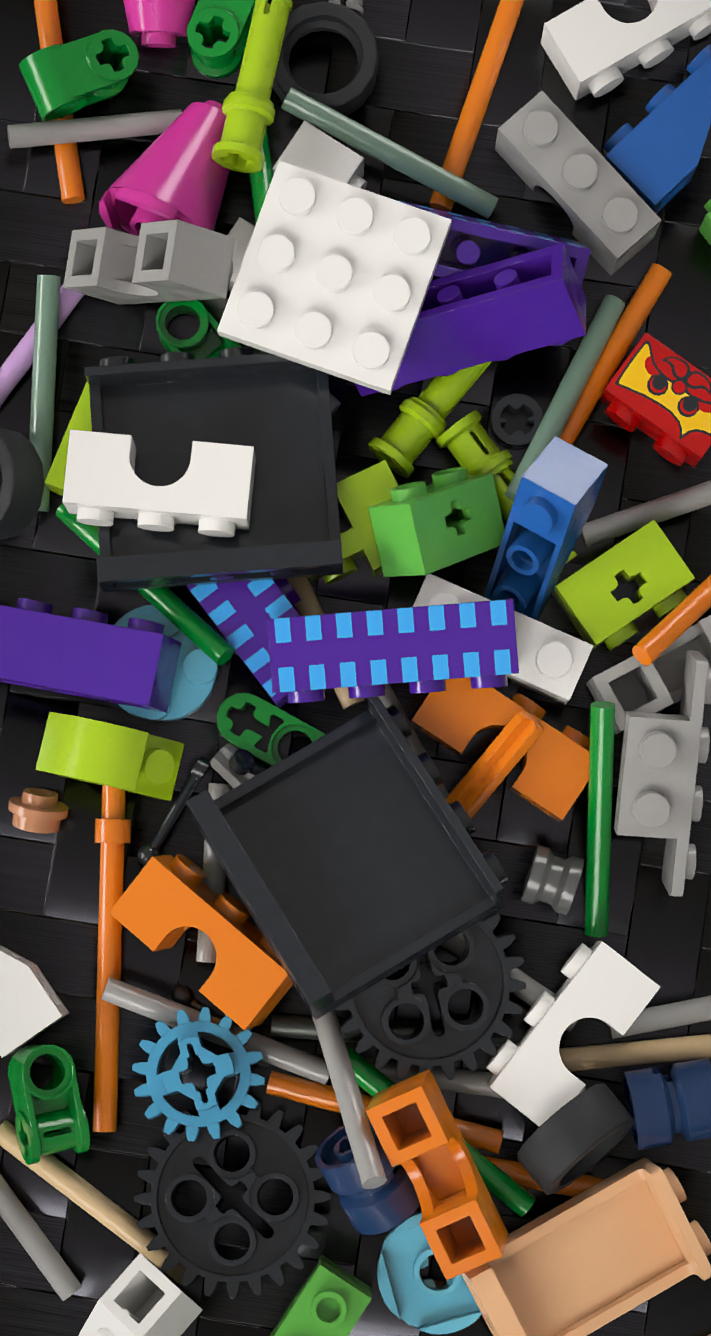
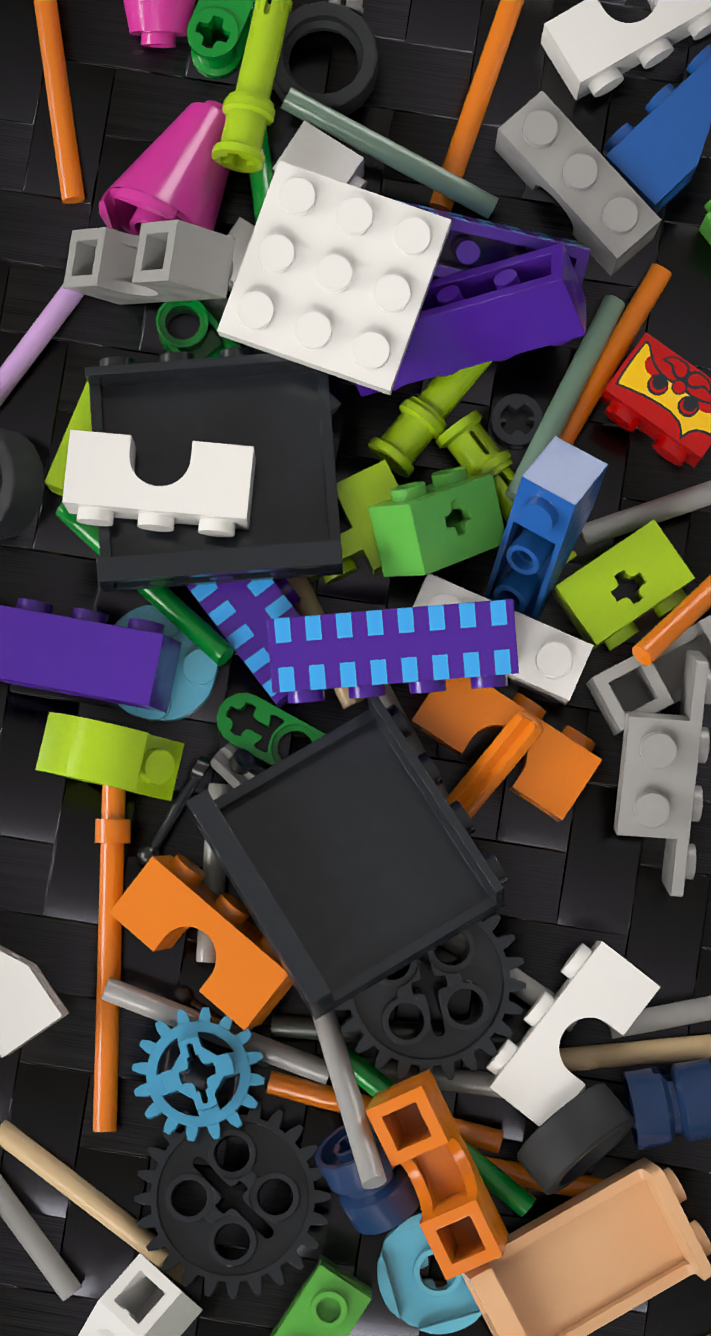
(37, 811): nougat plate -> none
(44, 373): sand green bar -> none
(47, 1107): green piece -> none
(69, 74): green piece -> none
(90, 128): light grey bar -> none
(552, 879): dark grey wheel -> none
(599, 818): green bar -> none

